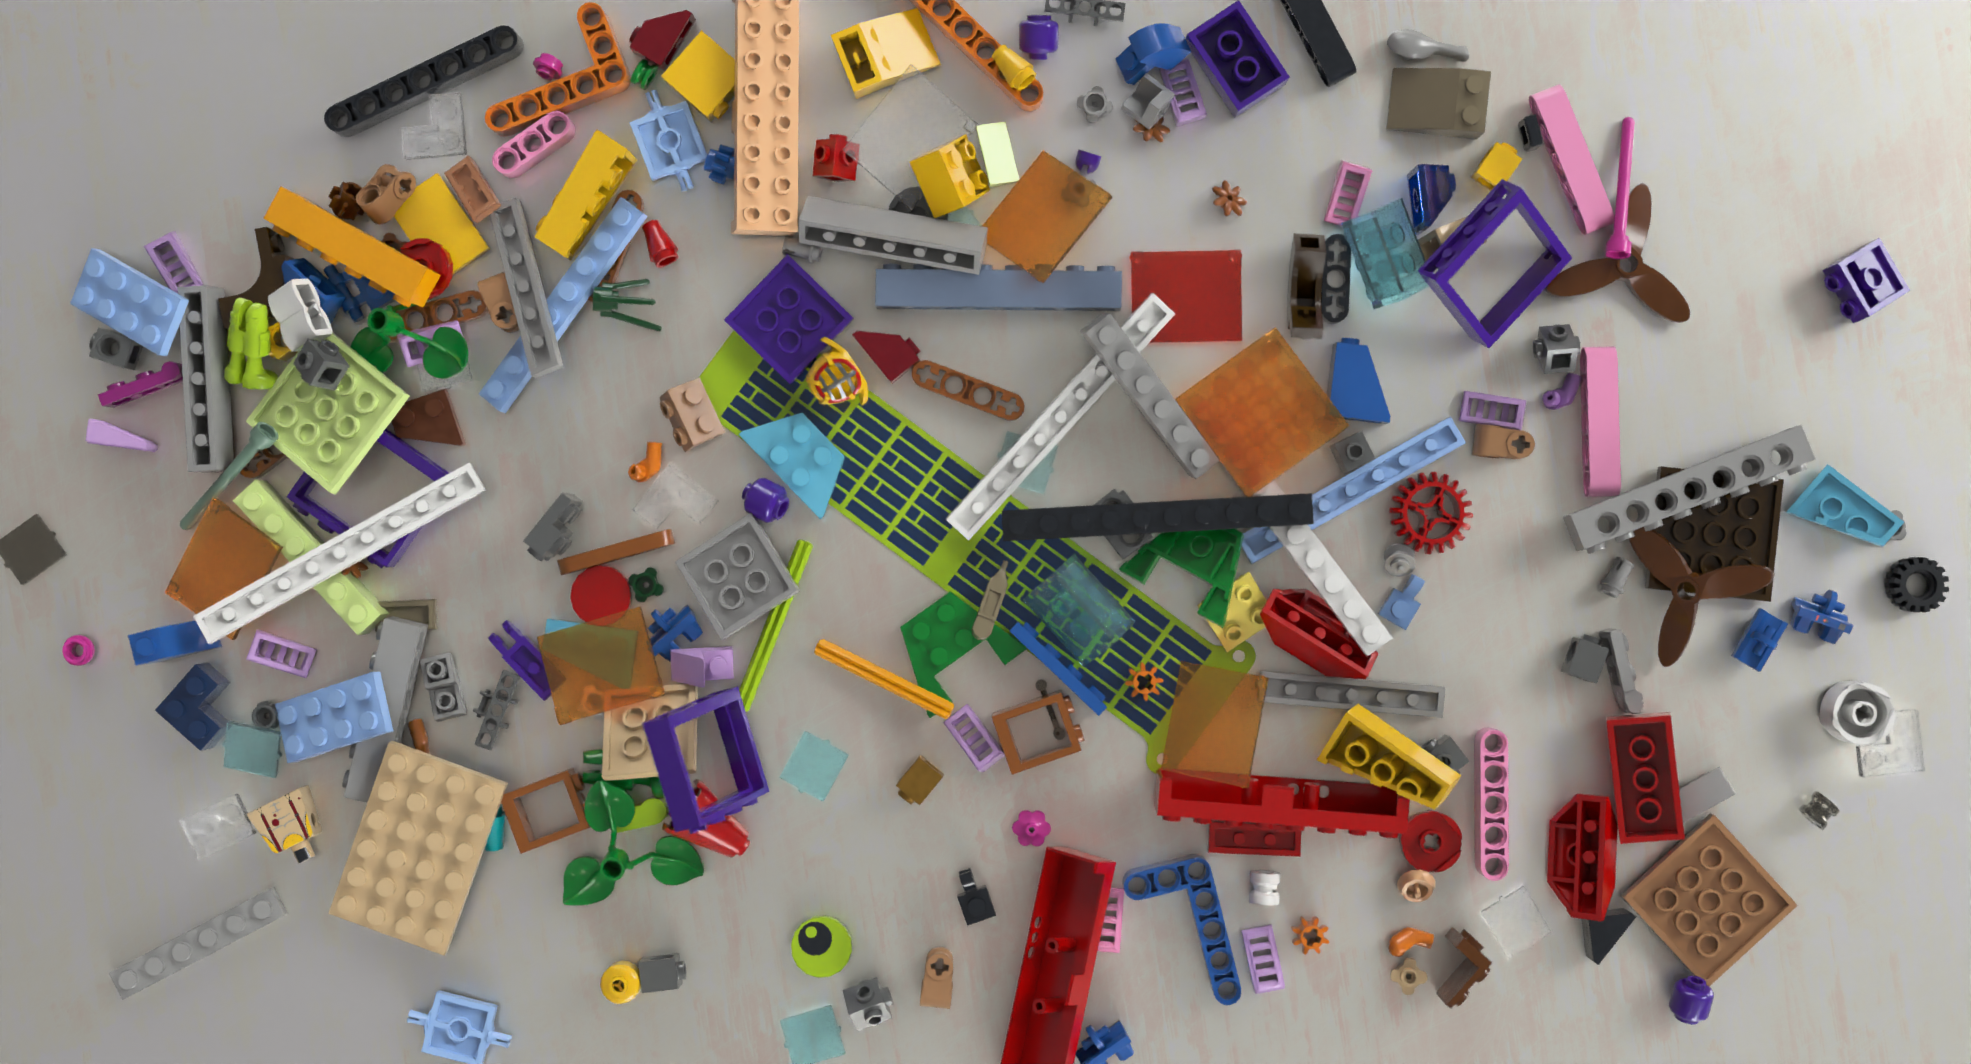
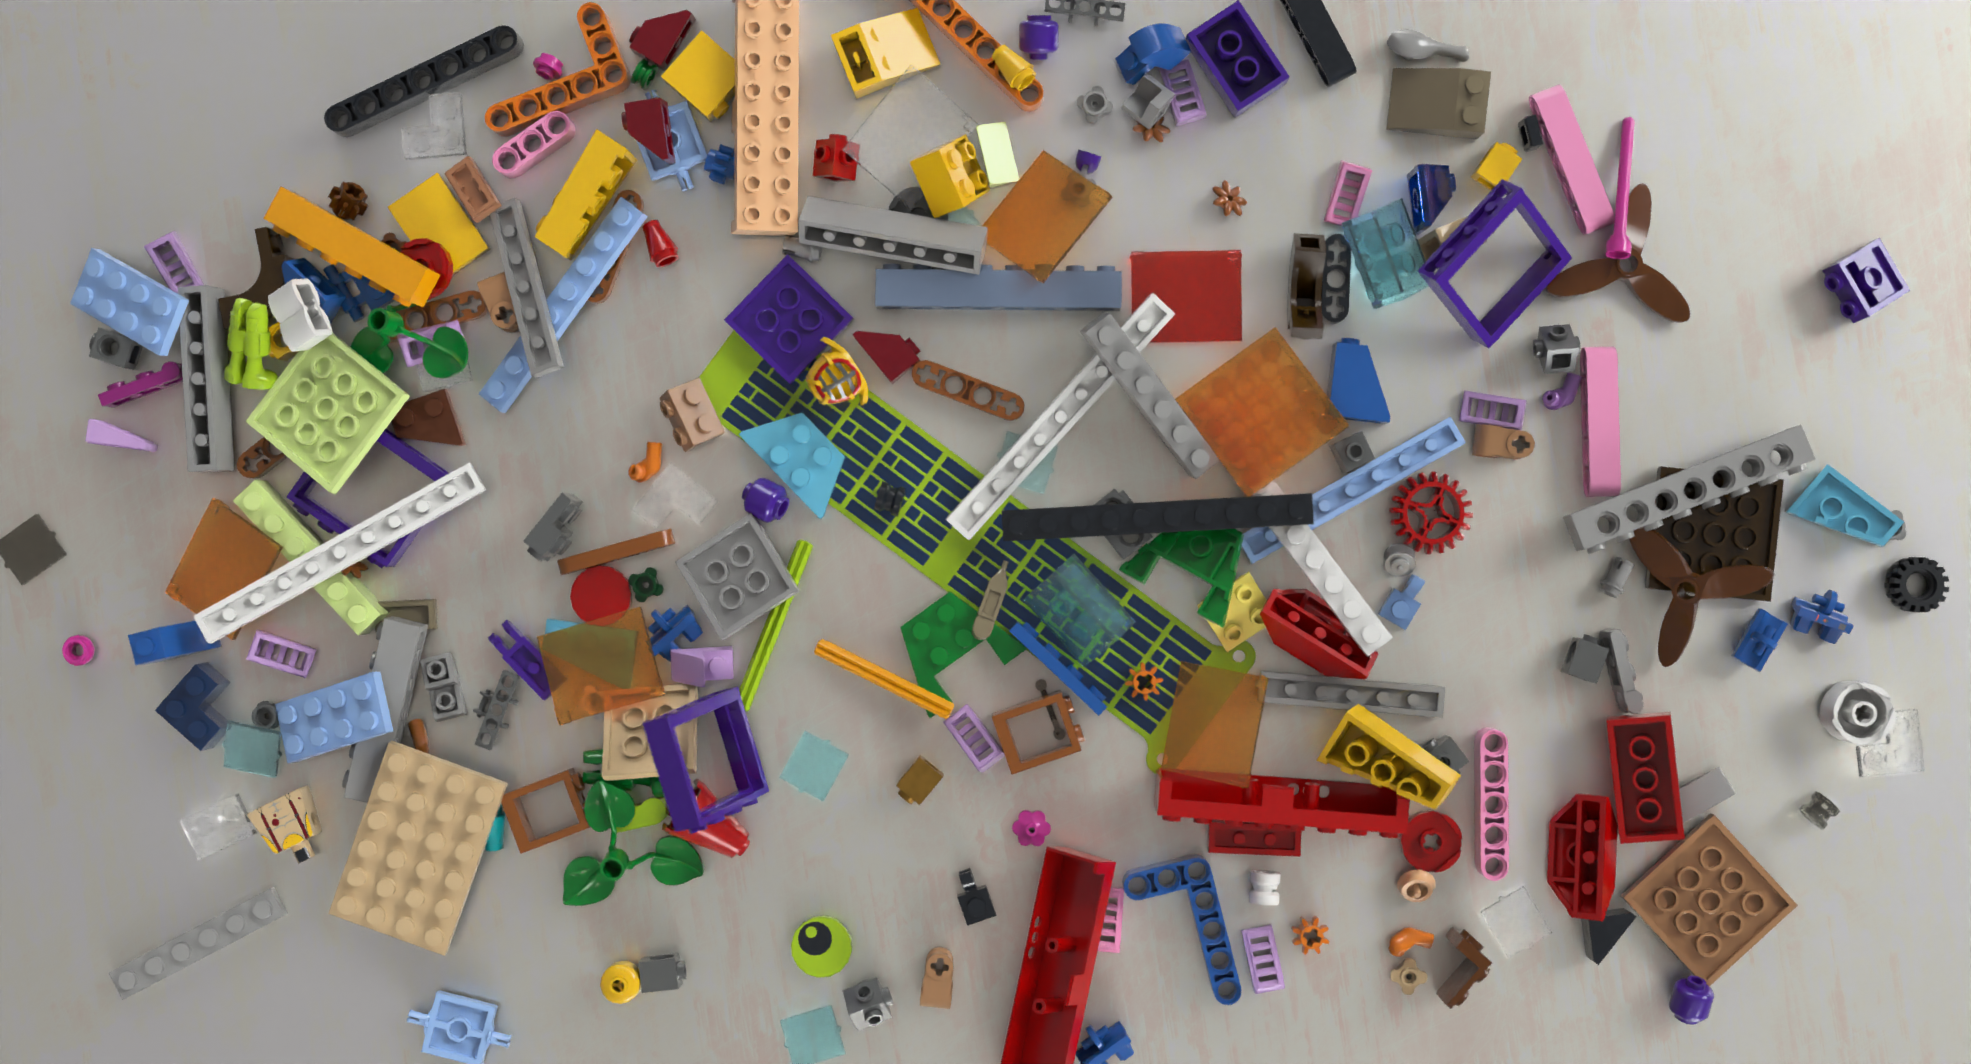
(261, 437): sand green piece -> none
(321, 364): dark grey brick -> none
(383, 195): medium nougat piece -> none
(606, 299): dark green plant -> none
(650, 125): none -> dark red slope
(890, 499): none -> black wheel

